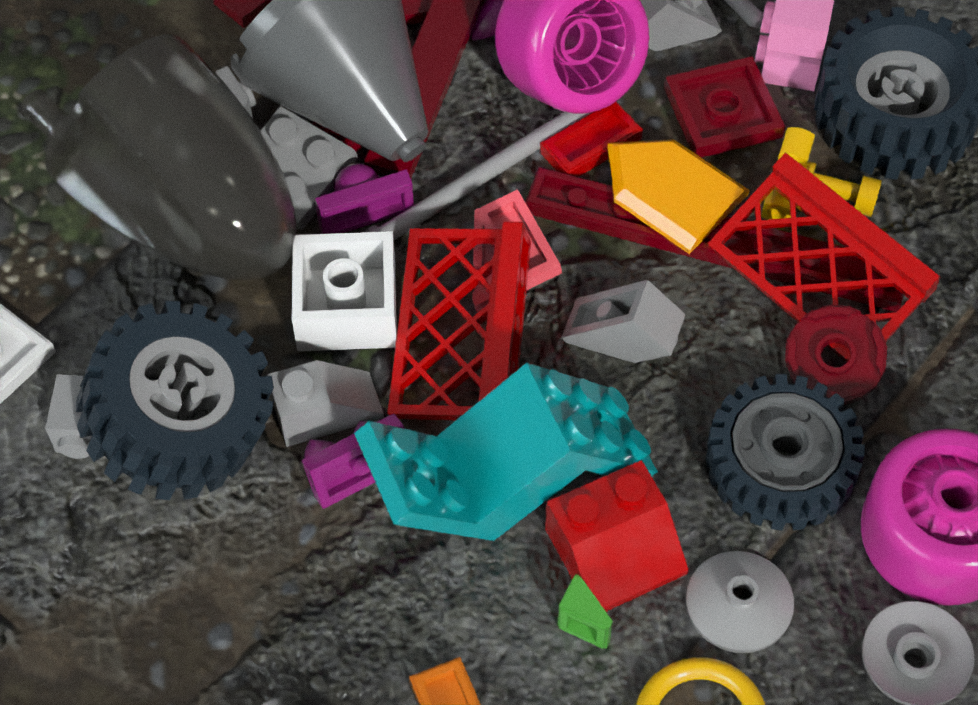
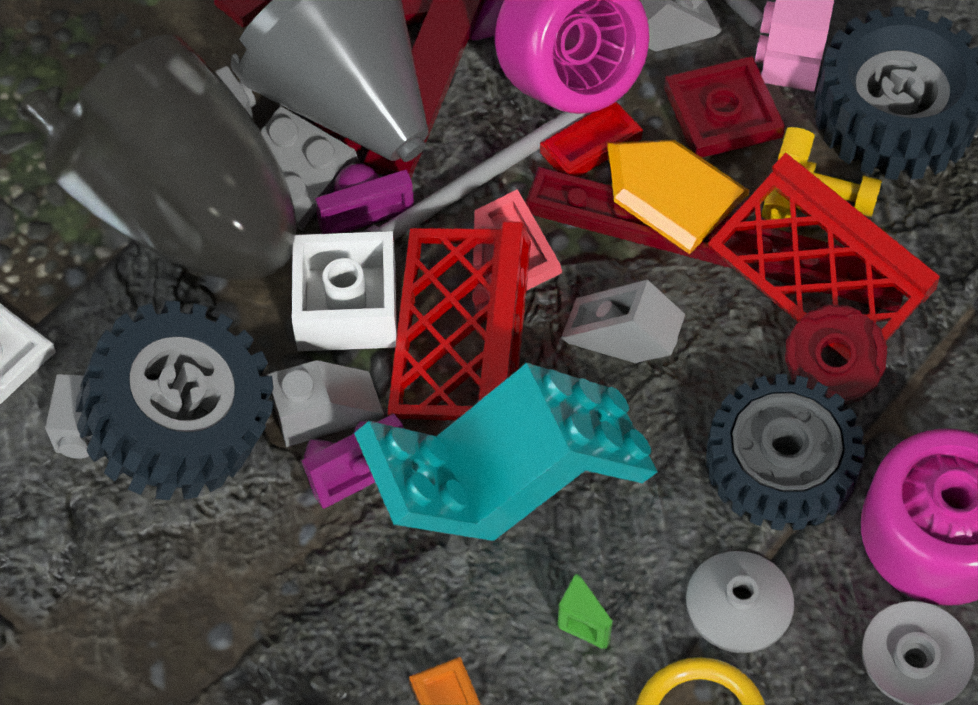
(617, 535): red slope -> none

